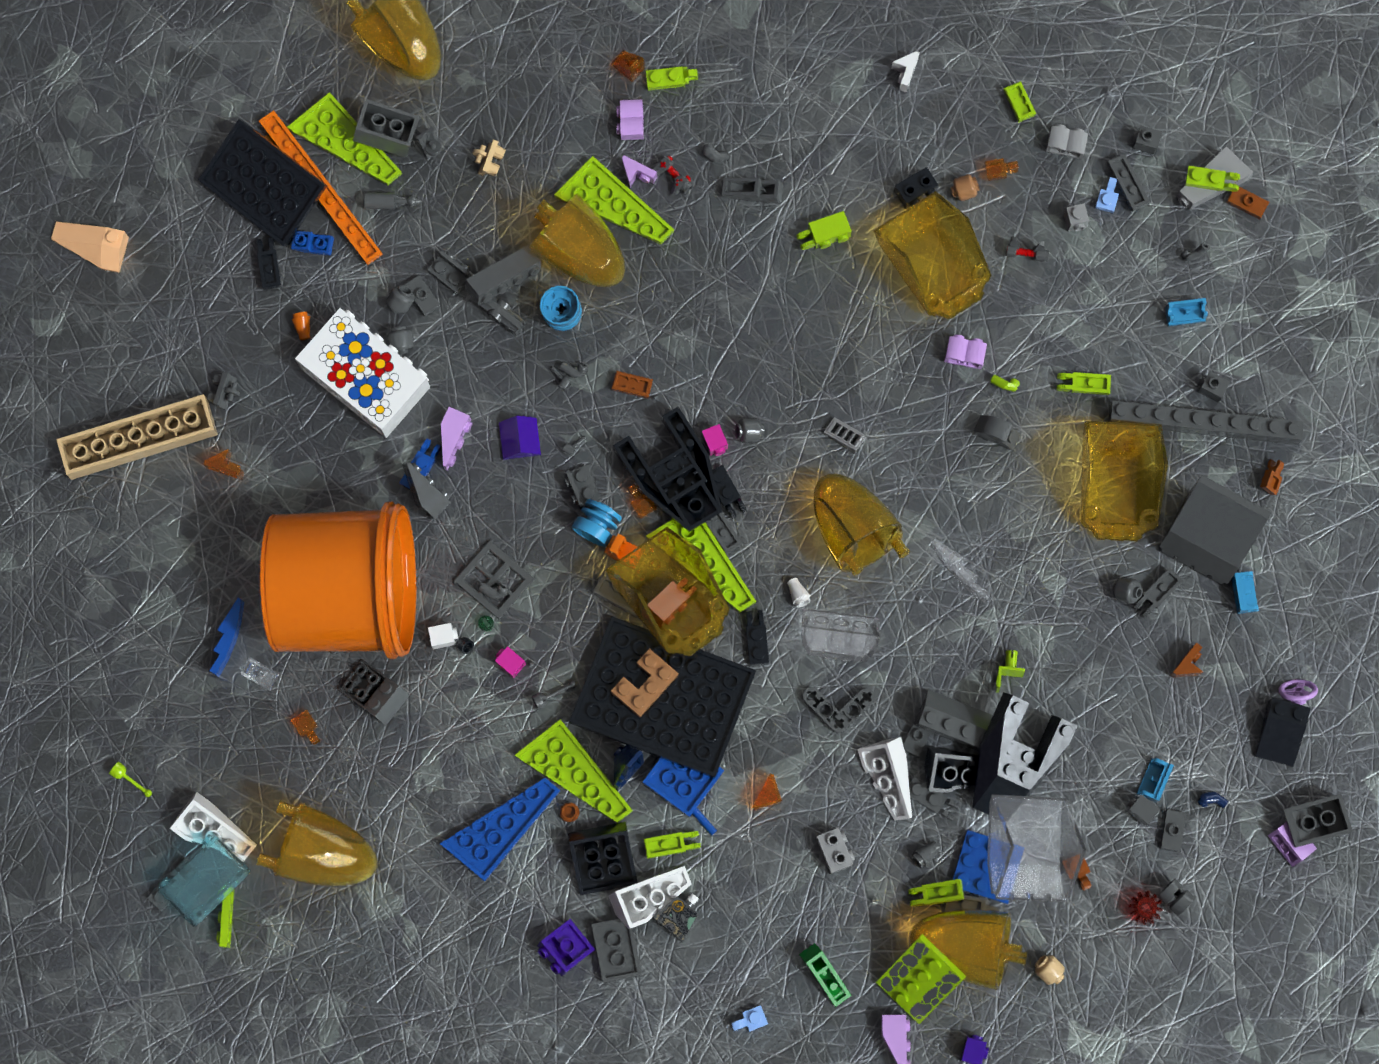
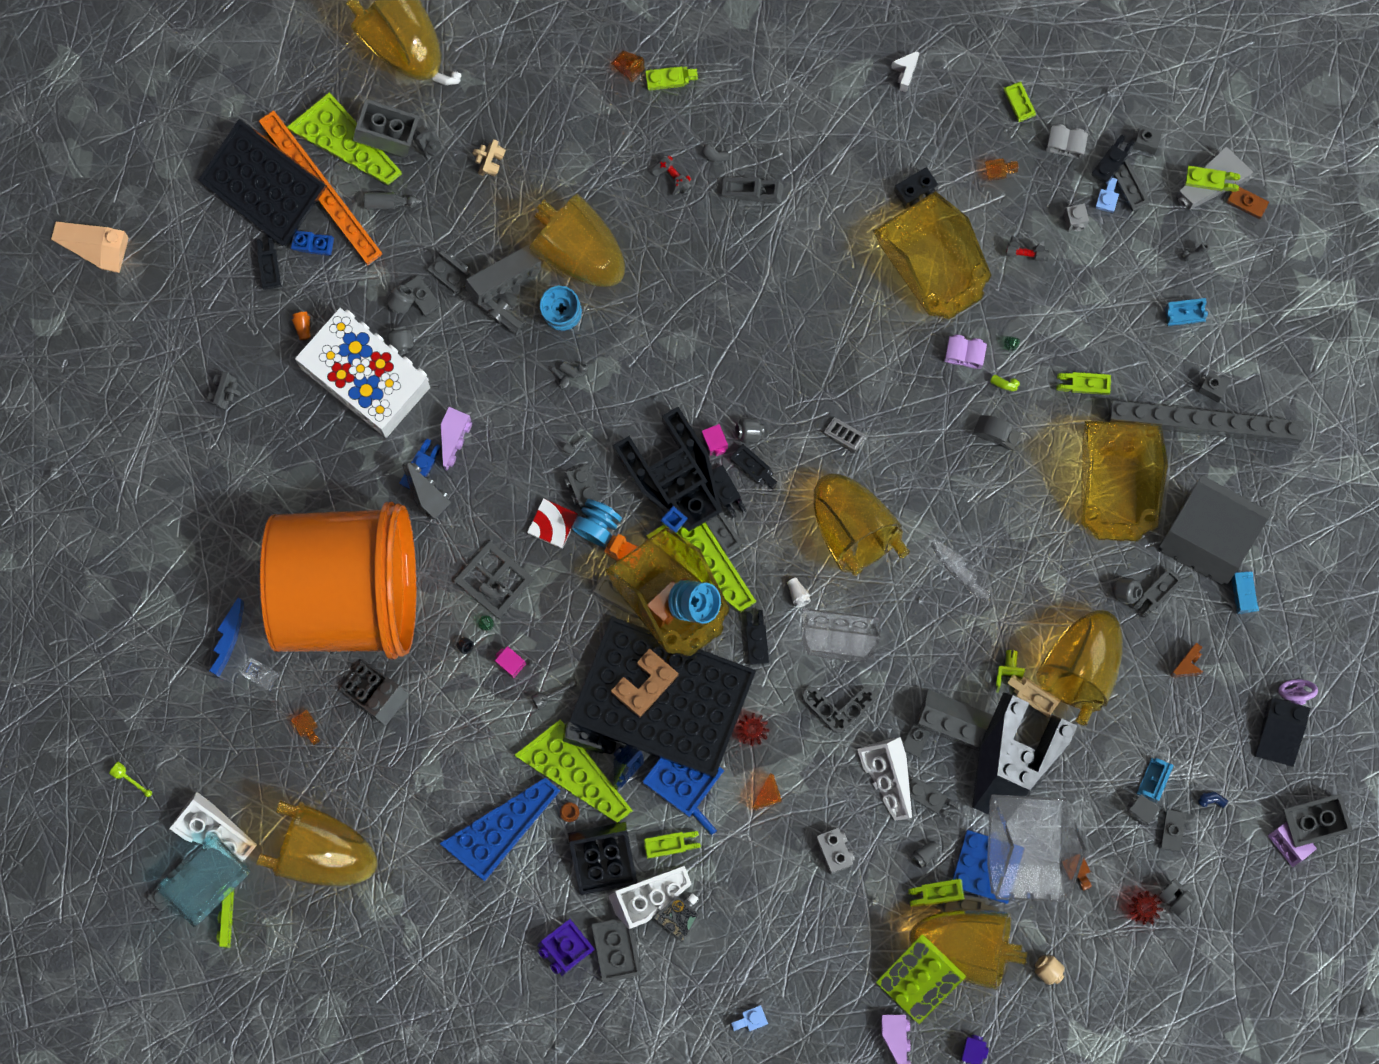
(137, 437): tan brick -> none
(220, 464): clear orange slope -> none
(442, 635): white brick -> none
(447, 80): none -> white arm
(519, 437): dark purple slope -> none
(552, 523): none -> tile
(587, 739): none -> black hinge
(614, 201): lime wing -> none
(630, 120): lavender brick -> none
(632, 384): dark orange plate -> none
(634, 169): lavender slope -> none
(642, 505): clear orange plate -> none
(674, 519): none -> blue slope
(694, 601): none -> dark azure wheel
(753, 466): none -> black hinge
(759, 731): none -> clear red gear
(825, 974): green slope -> none
(826, 231): lime hinge -> none
(949, 770): black wedge -> none
(965, 187): medium nougat head -> none
(1011, 342): none -> clear green hinge
(1034, 694): none -> tan hinge
(1084, 663): none -> clear yellow windscreen
(1112, 161): none -> black hinge
(1272, 478): dark orange plate -> none

